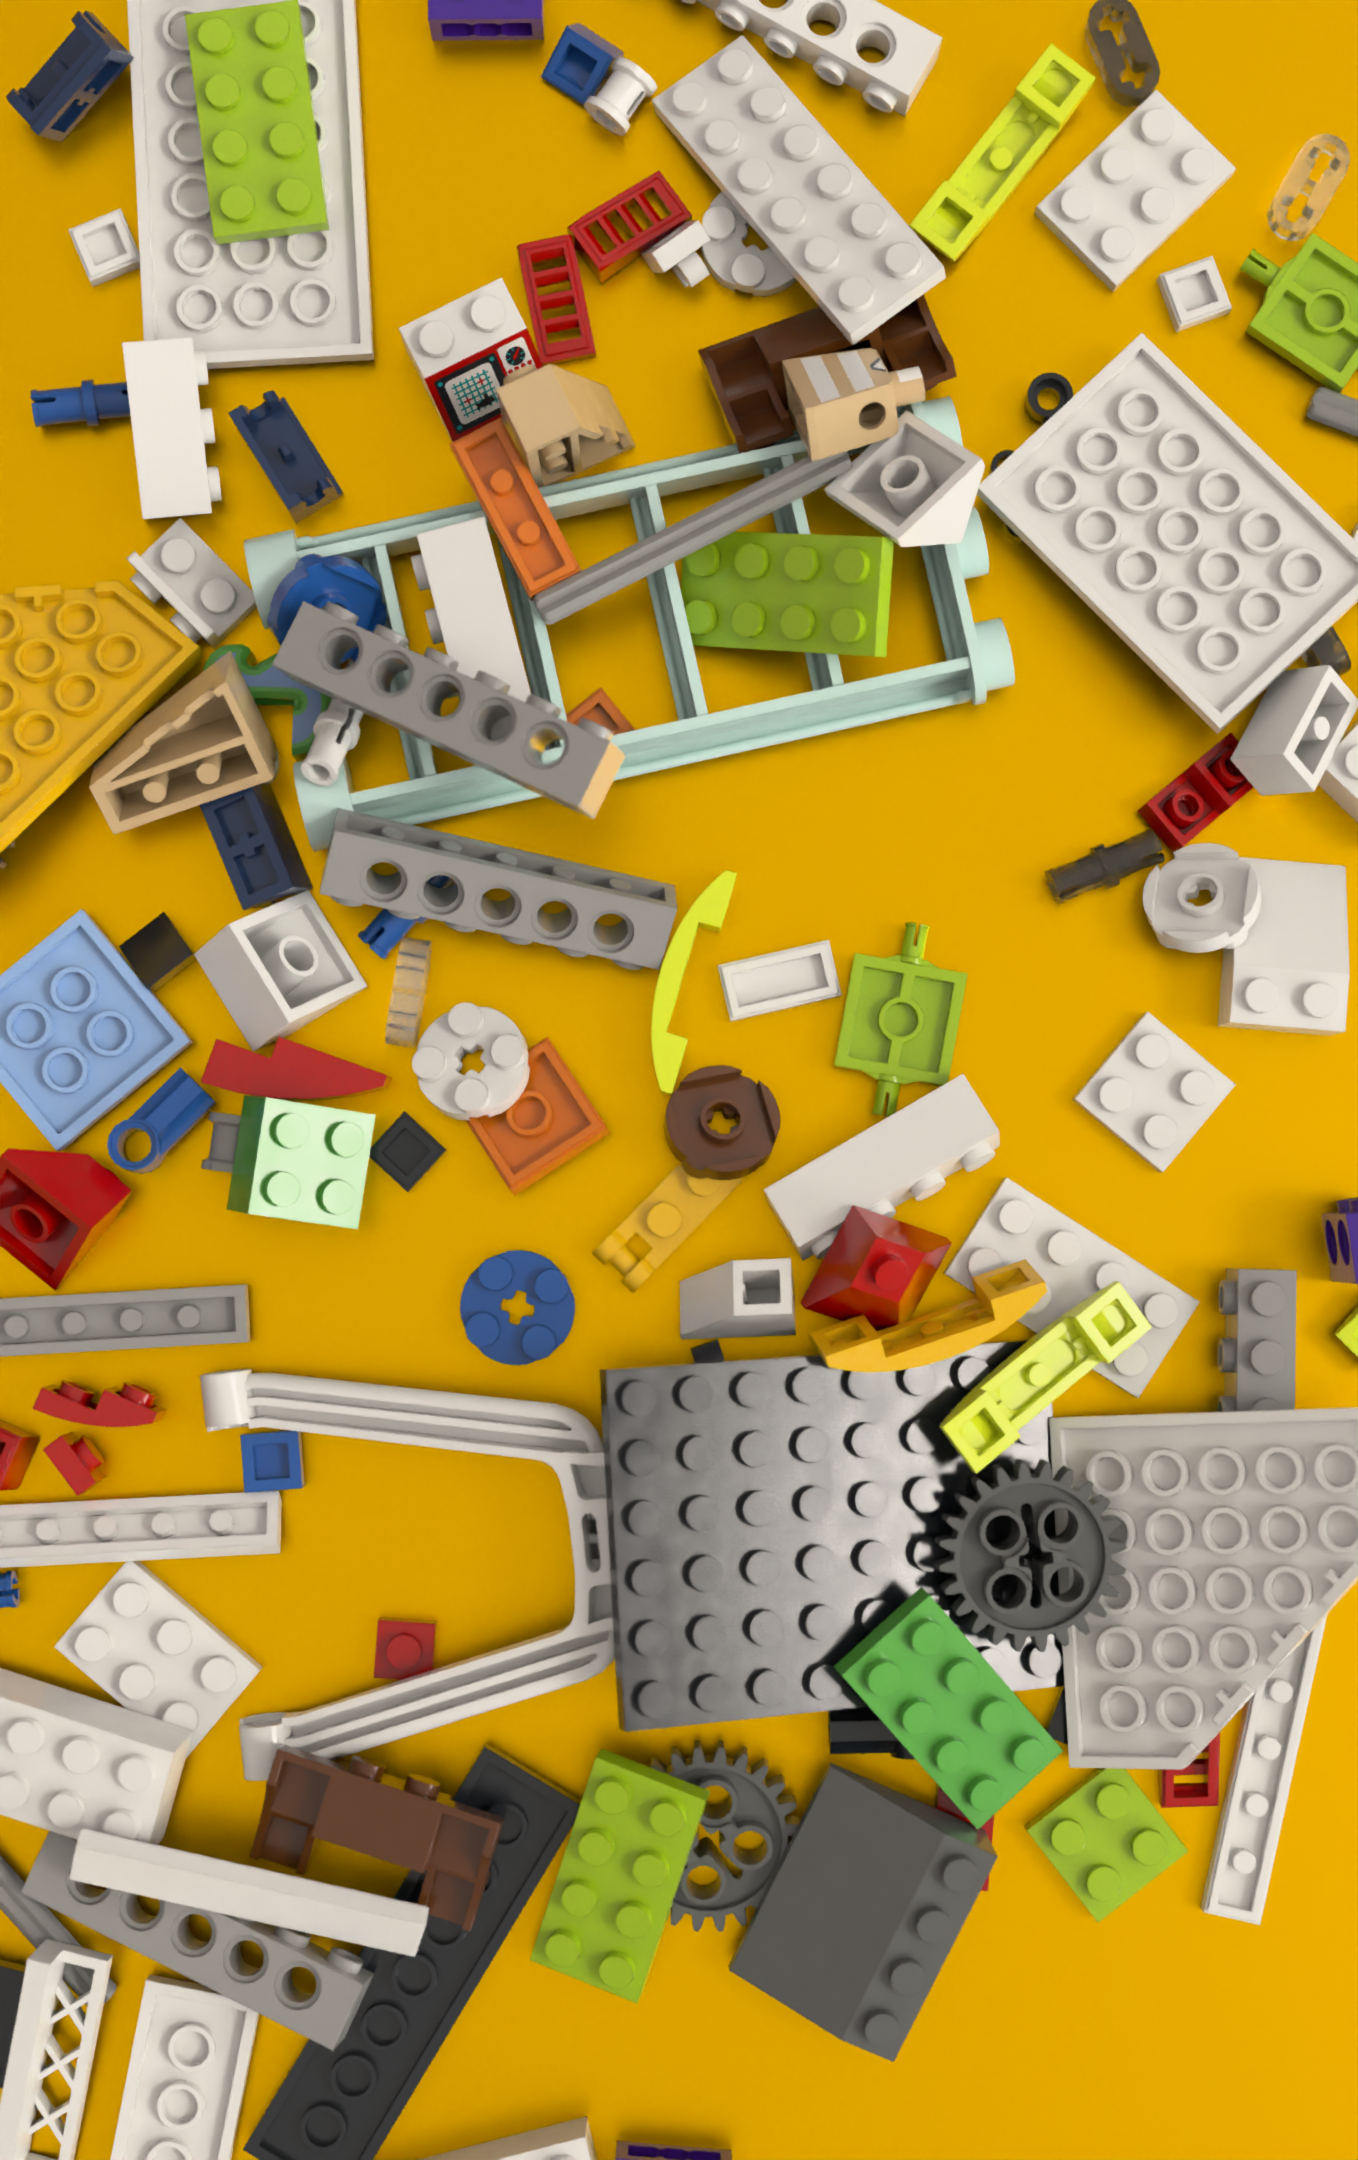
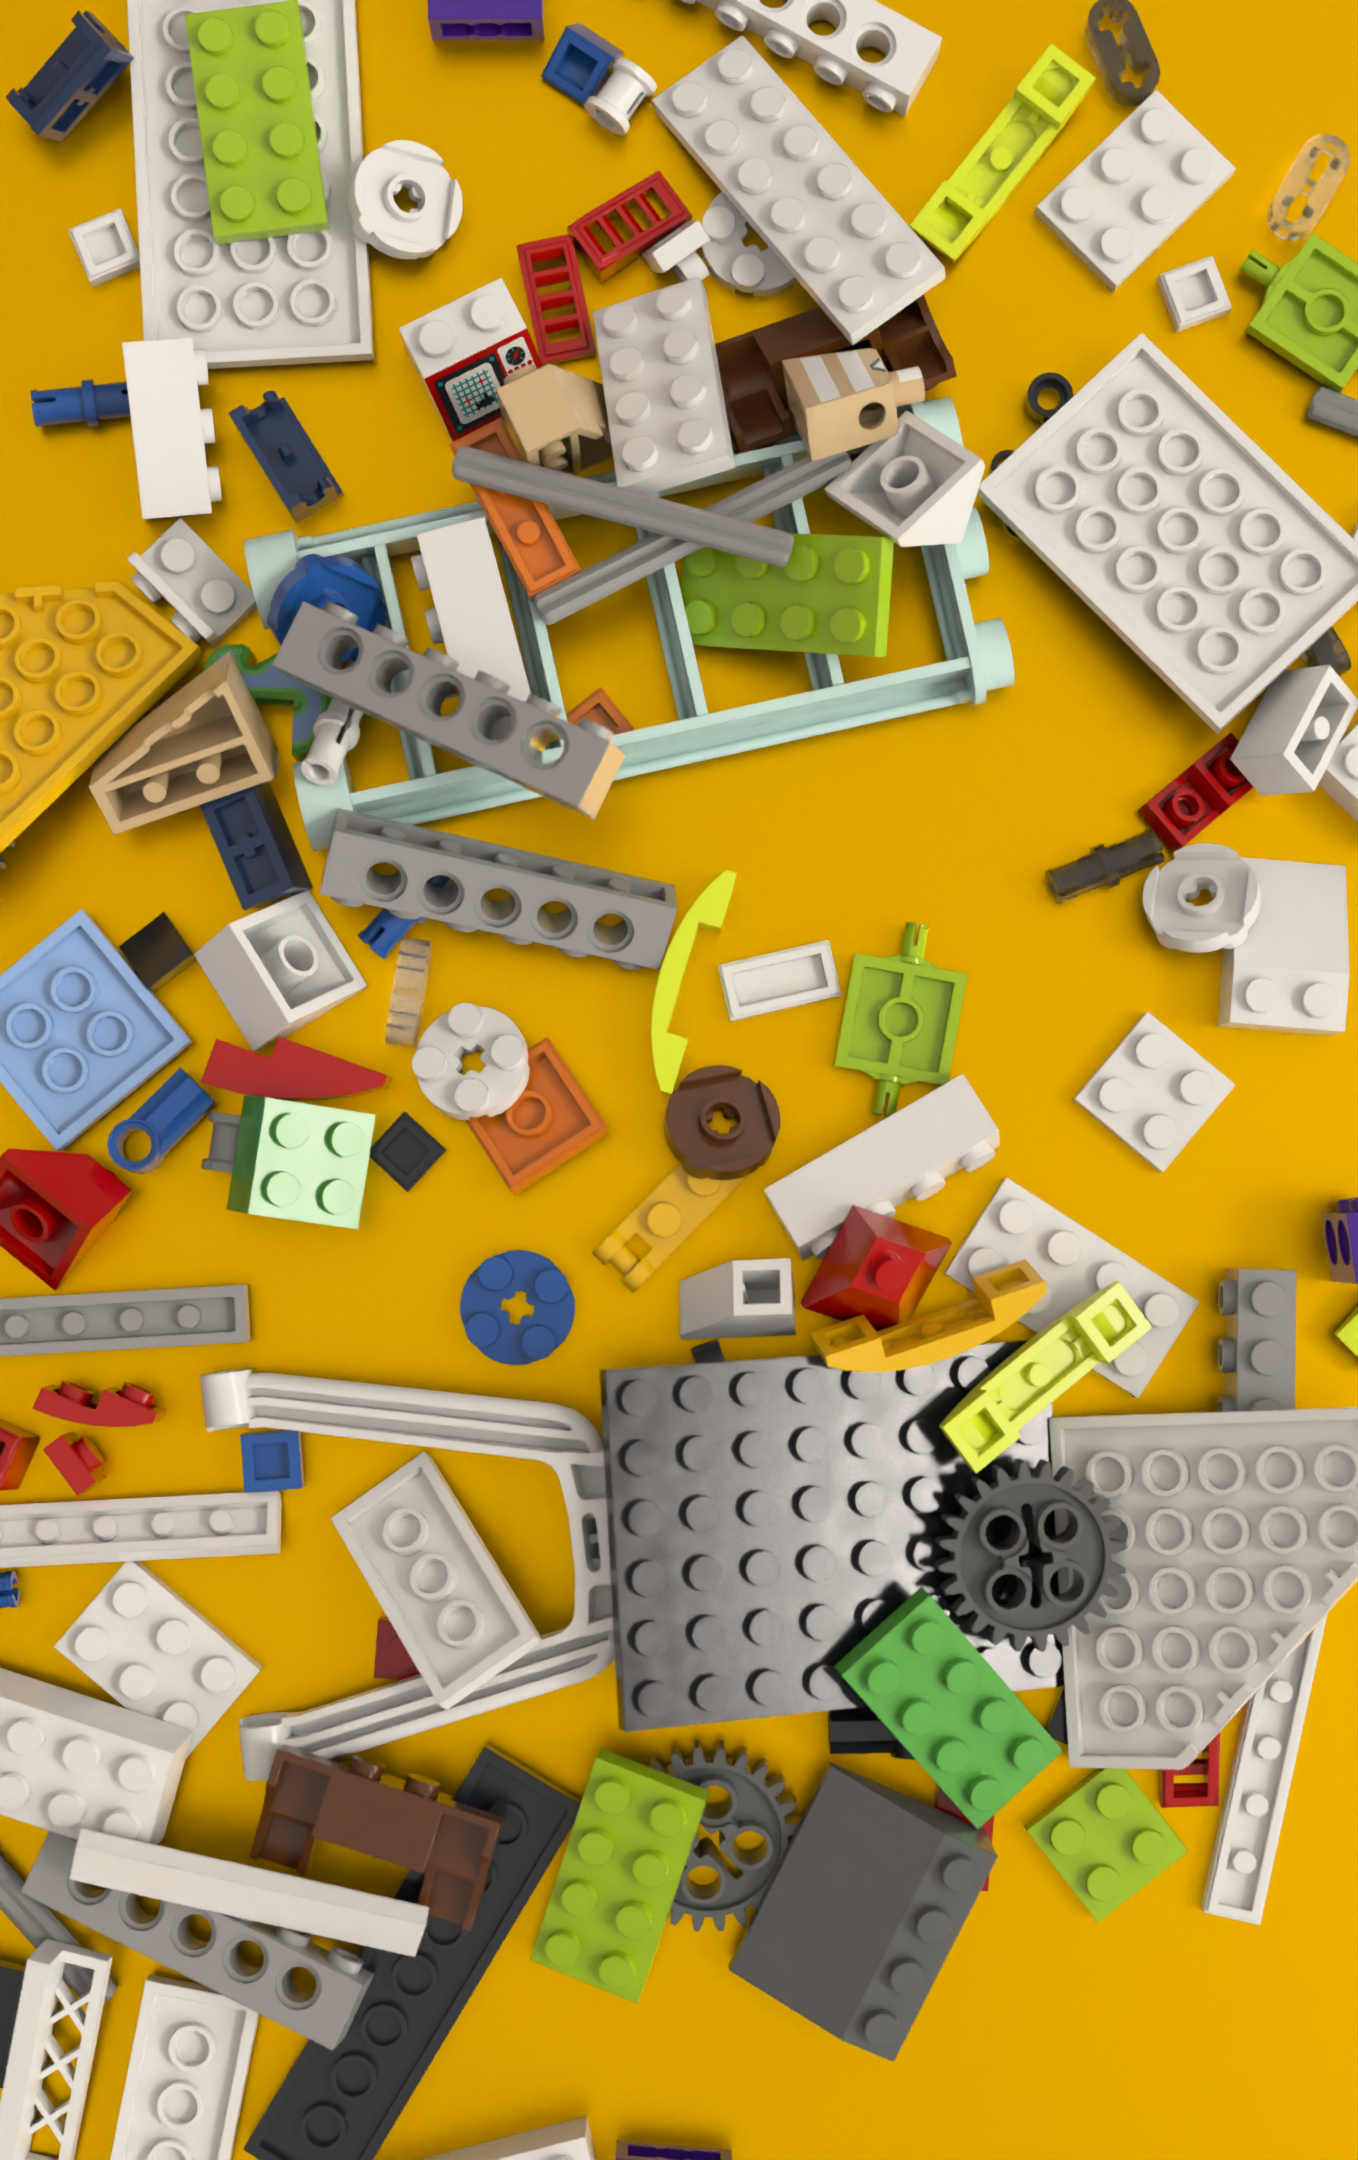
(380, 219): none -> white plate
(436, 1581): none -> white plate
(622, 506): none -> light grey axle
(663, 389): none -> white plate

